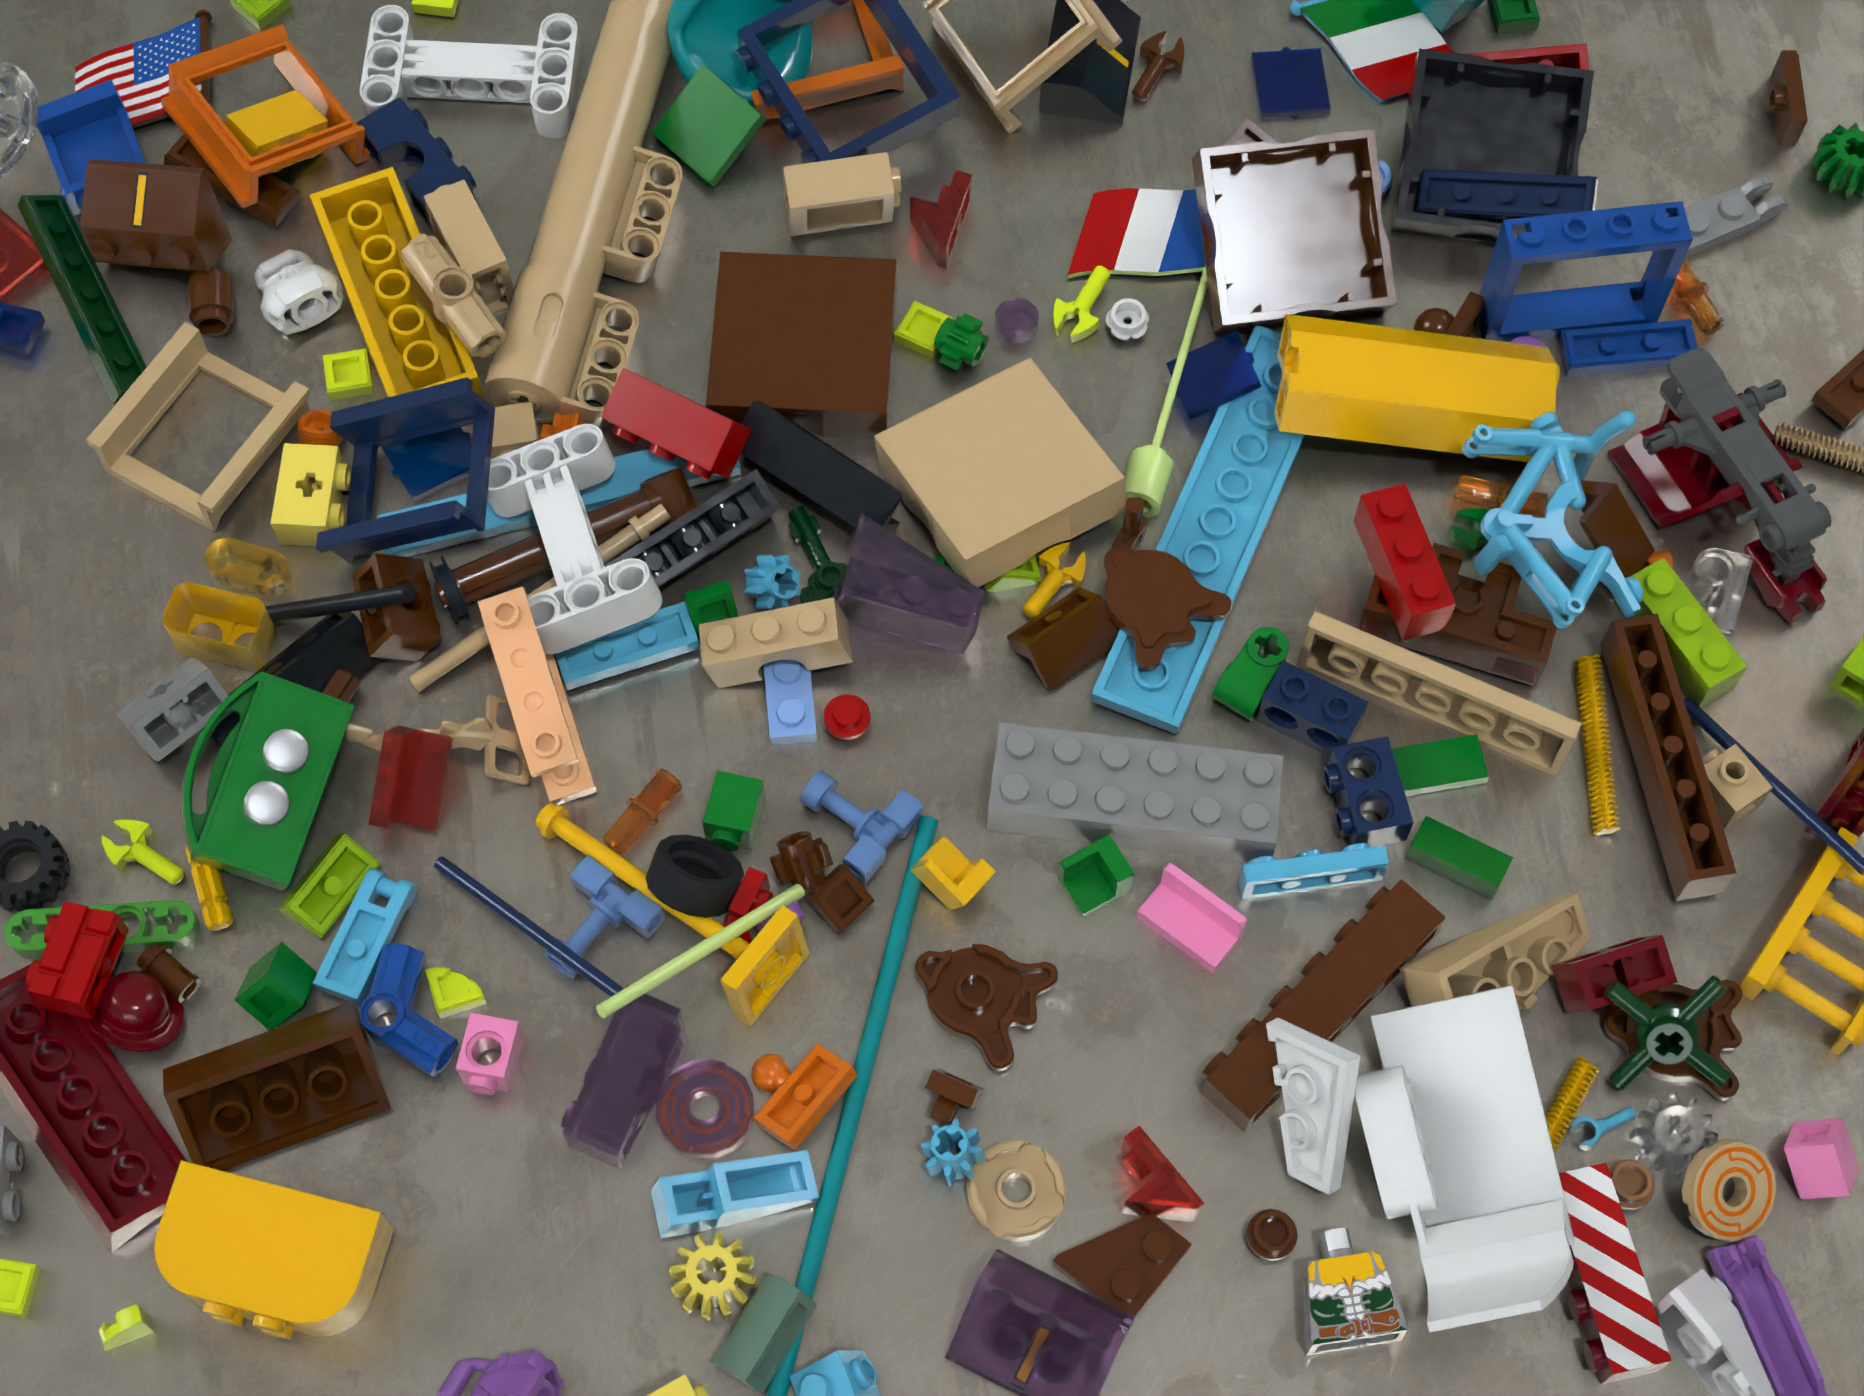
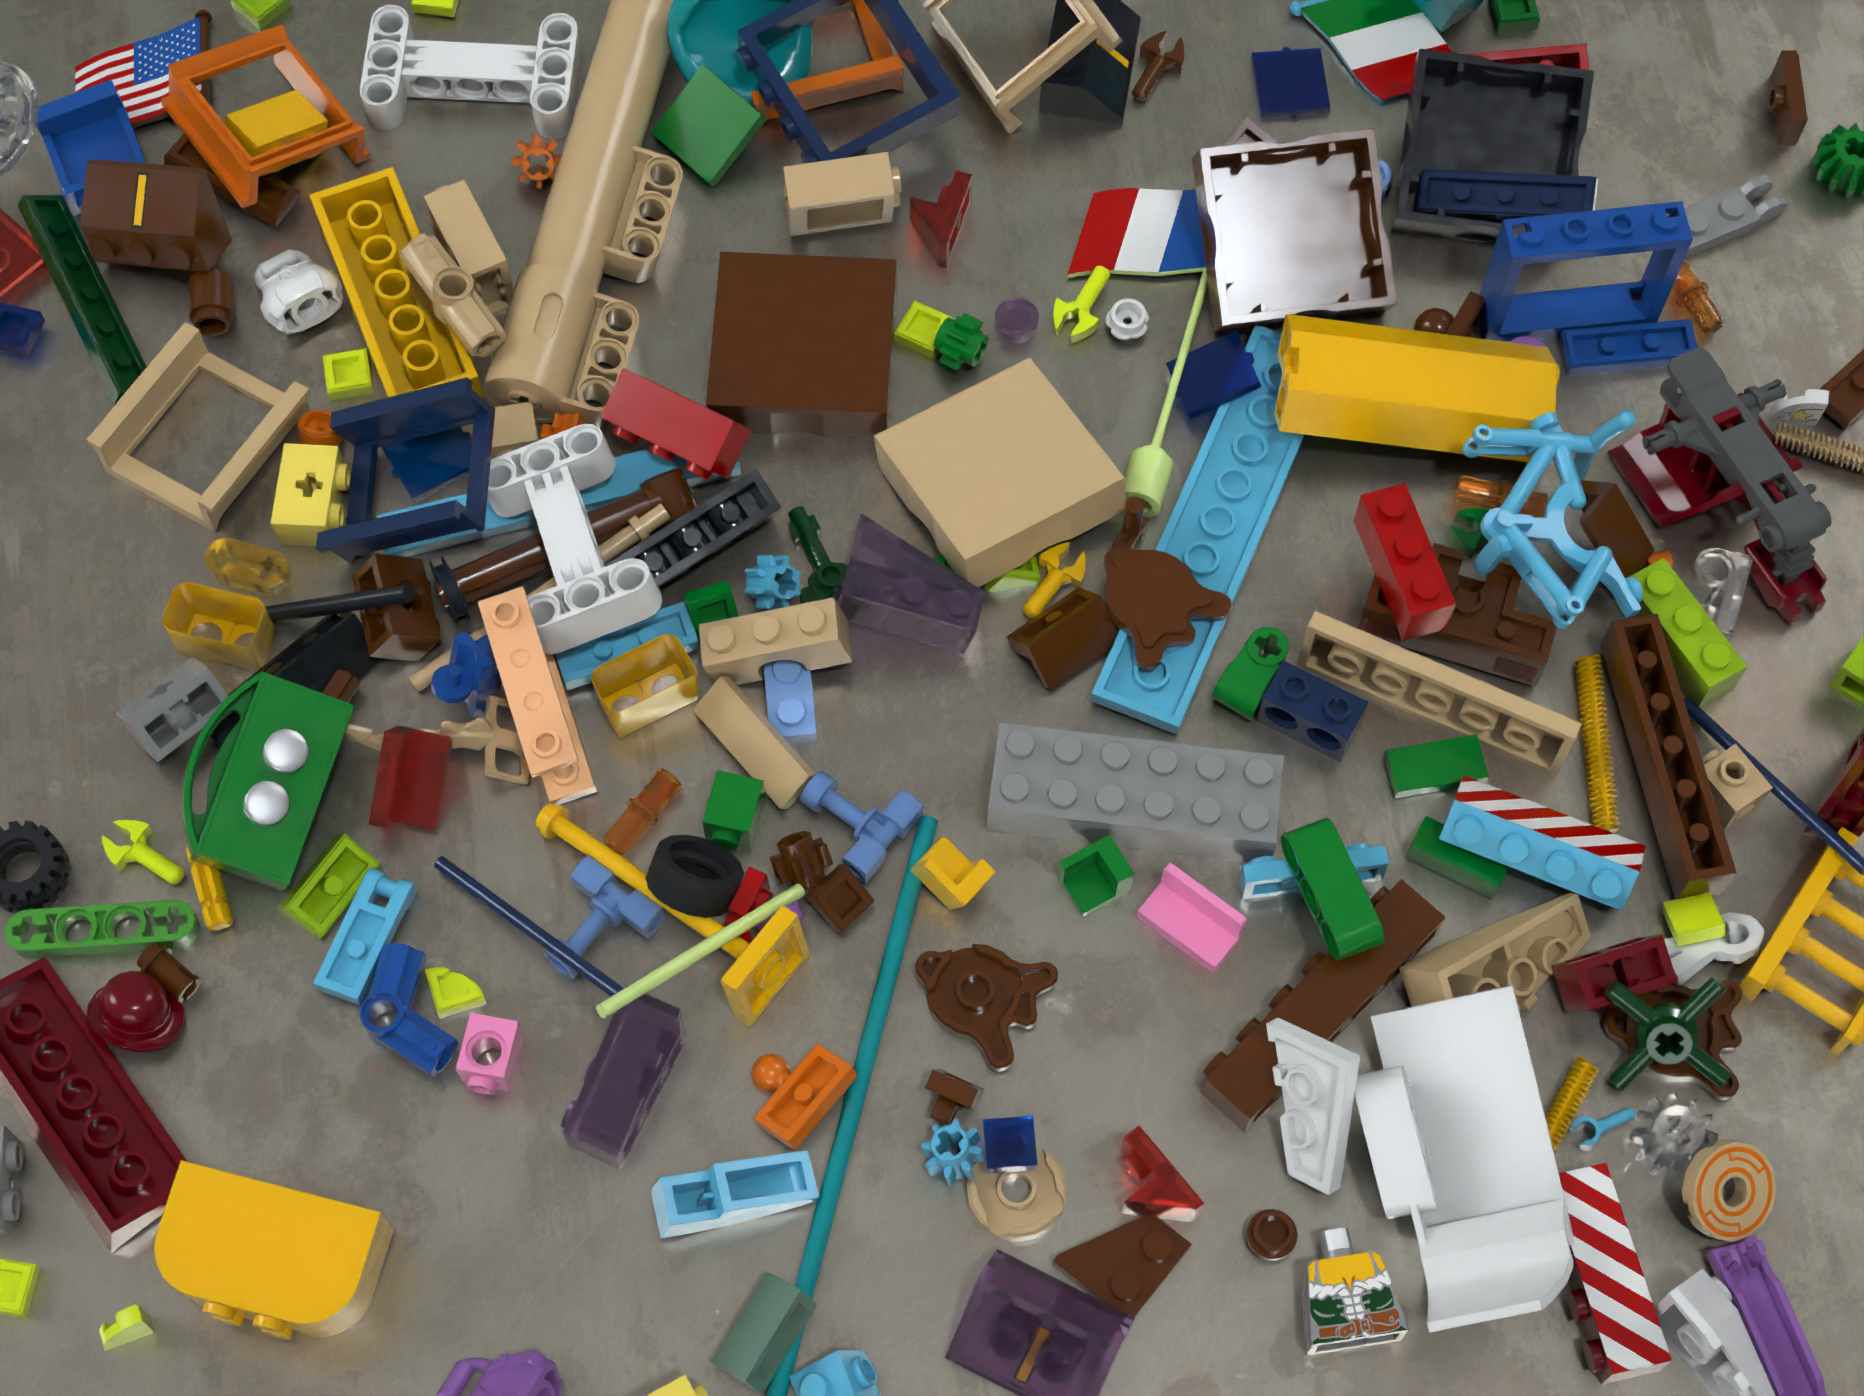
(76, 960): red brick -> none
(275, 1089): reddish brown slope -> none
(276, 986): green panel -> none
(403, 139): dark blue arch -> none
(469, 674): none -> blue hips
(536, 147): none -> orange gear
(645, 663): none -> yellow piece
(711, 1259): light yellow gear -> none
(712, 1136): clear purple tile -> none
(754, 741): none -> tan tile
(818, 469): black panel -> none
(847, 717): red plate -> none
(1009, 1144): none -> clear blue plate
(1332, 889): none -> green beam
(1378, 793): dark blue brick -> none
(1543, 843): none -> medium azure brick
(1632, 1183): medium nougat plate -> none
(1693, 919): none -> neon yellow tile
(1741, 941): none -> white piece
(1801, 409): none -> white tile
(1821, 1158): bright pink panel -> none

